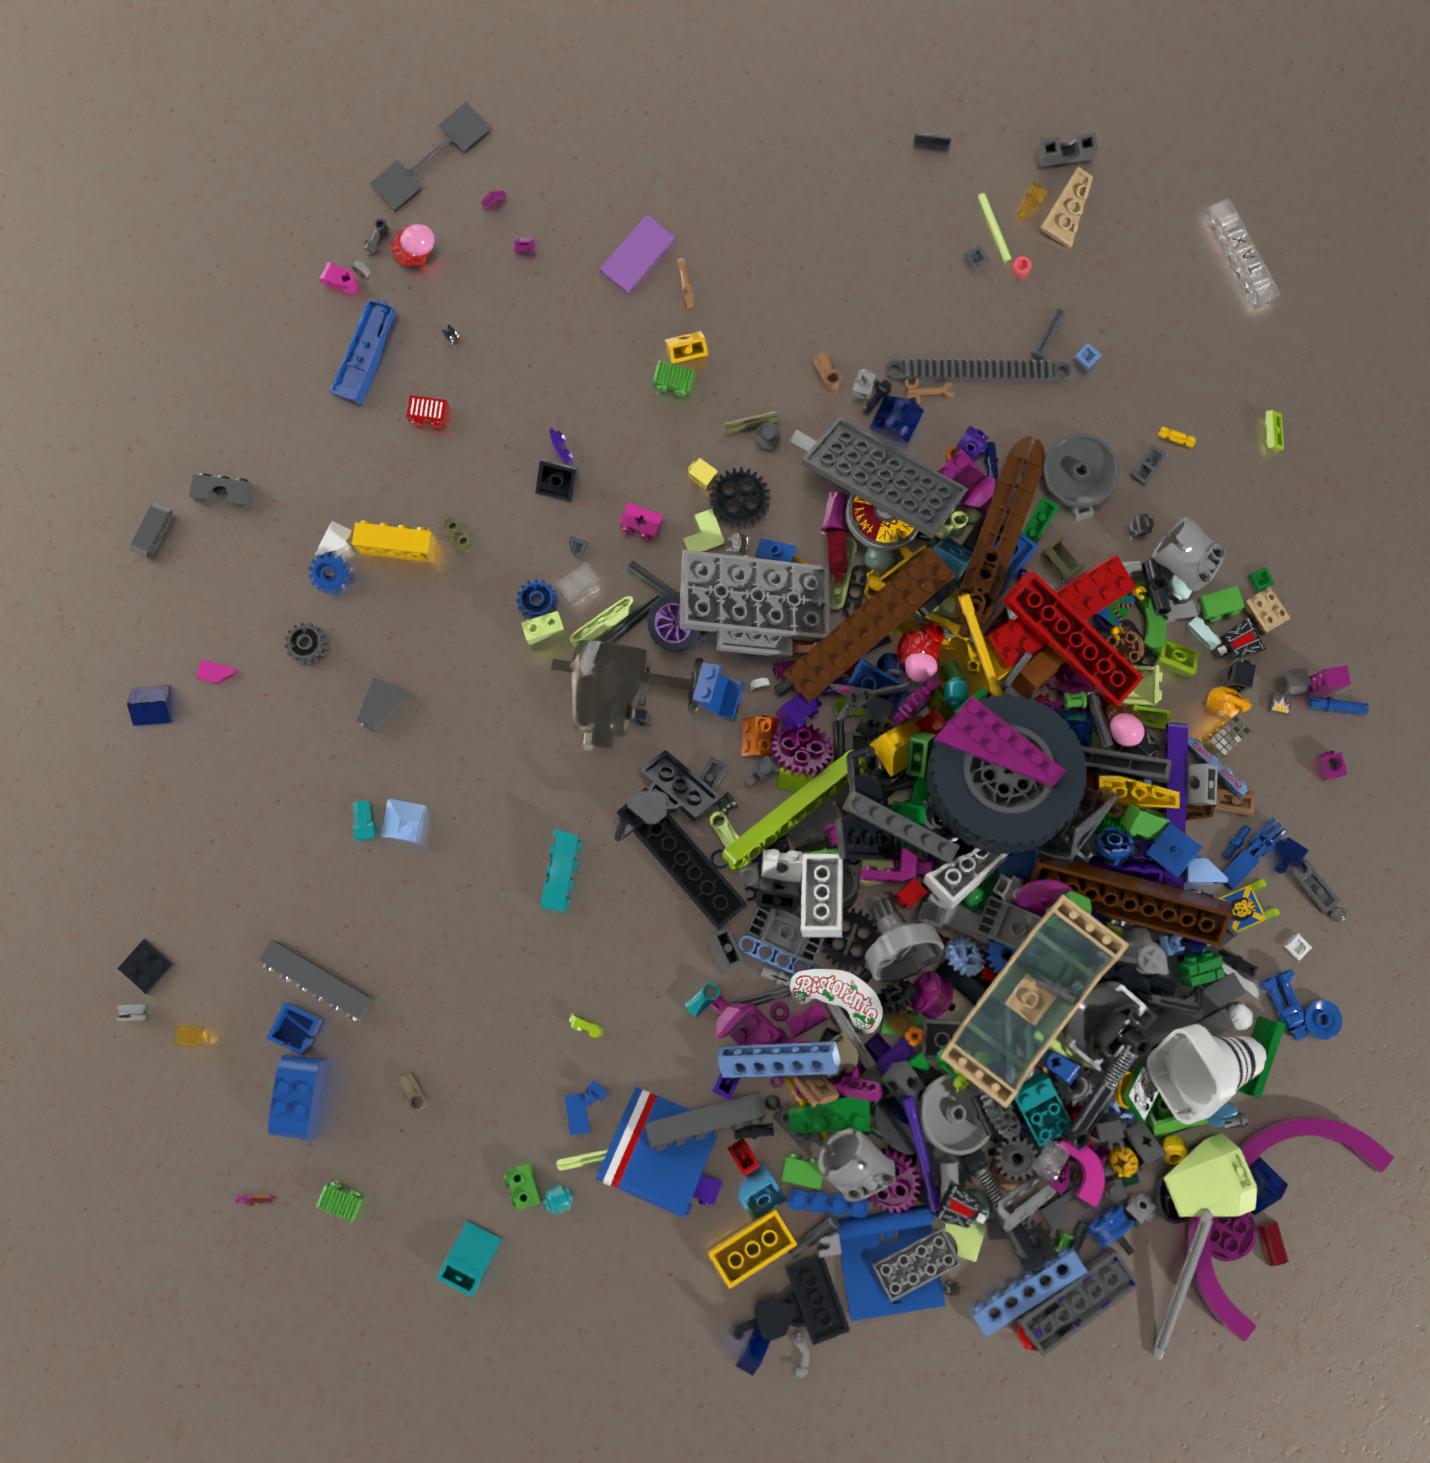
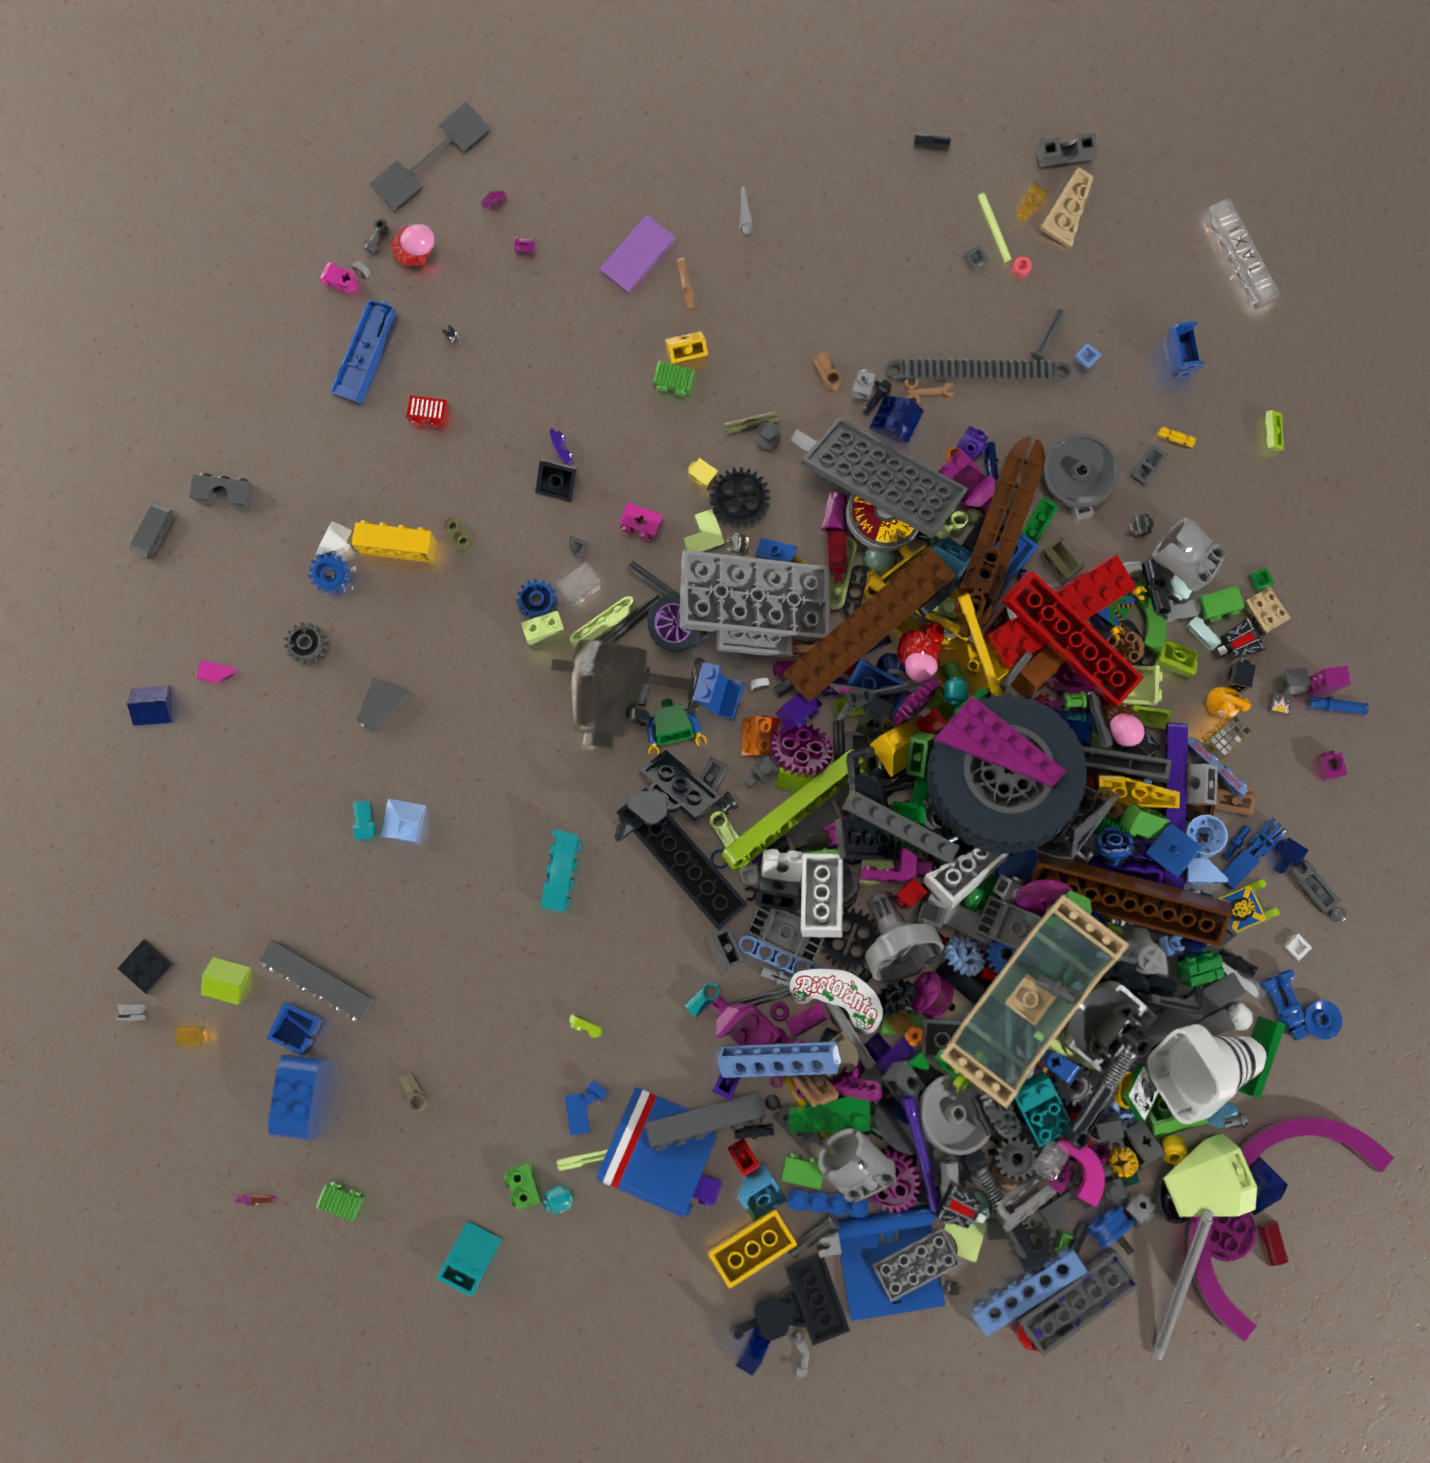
(224, 980): none -> lime slope
(671, 725): none -> green torso
(745, 218): none -> light grey piece
(1183, 349): none -> blue piece
(1212, 831): none -> light blue wheel

